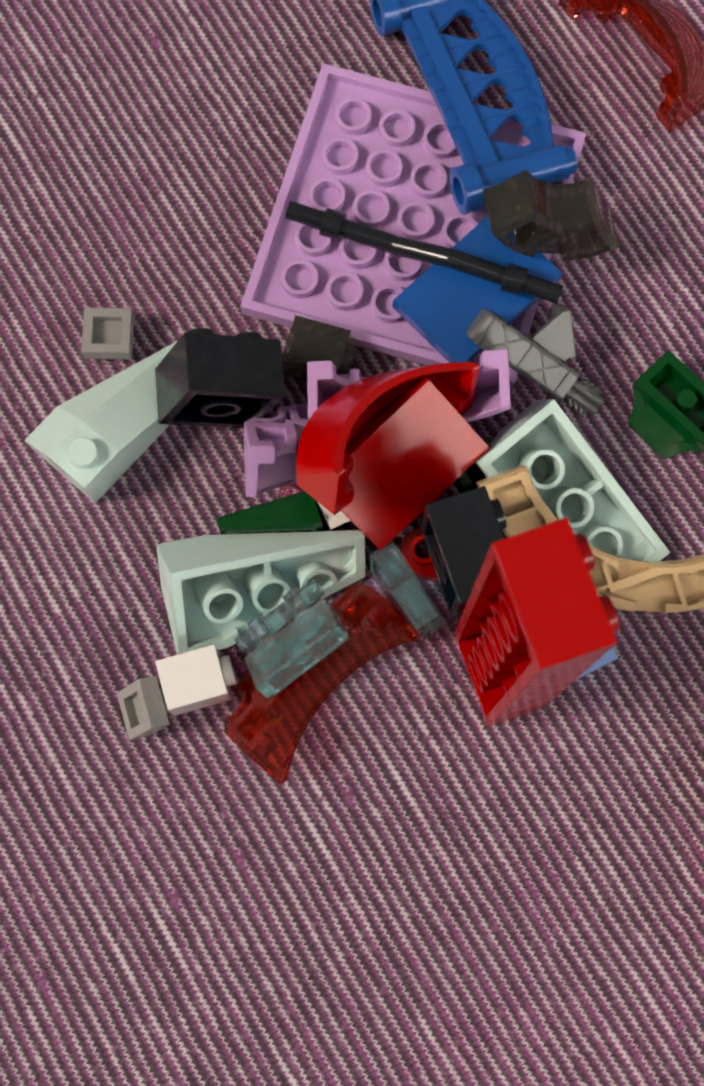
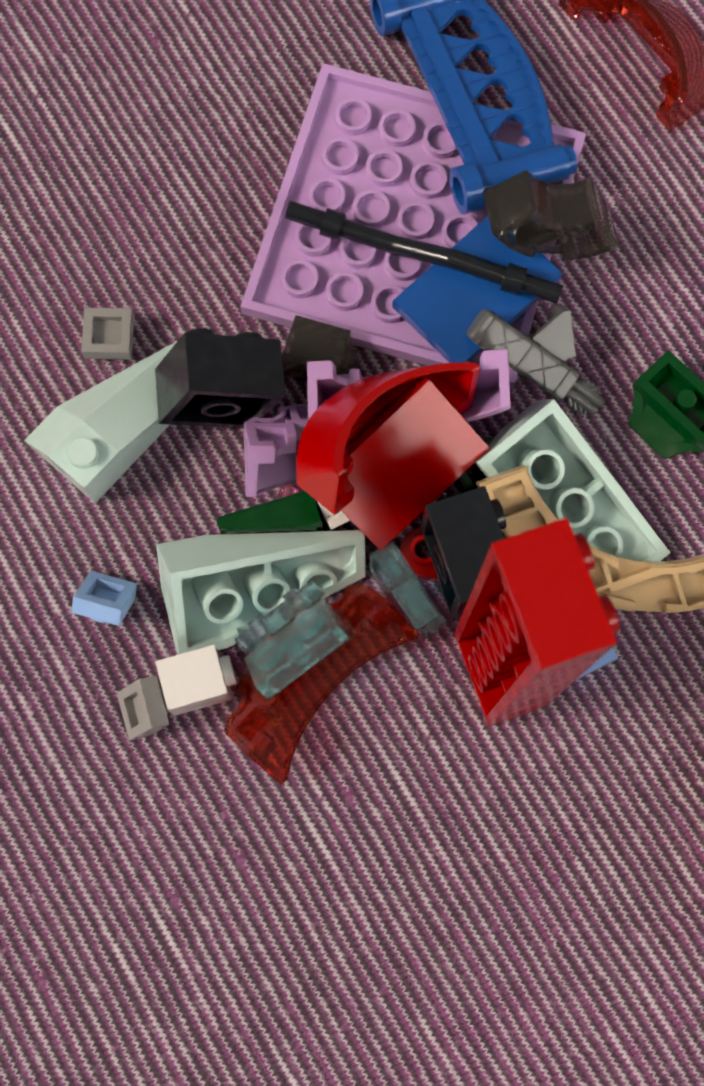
(104, 598): none -> light blue plate

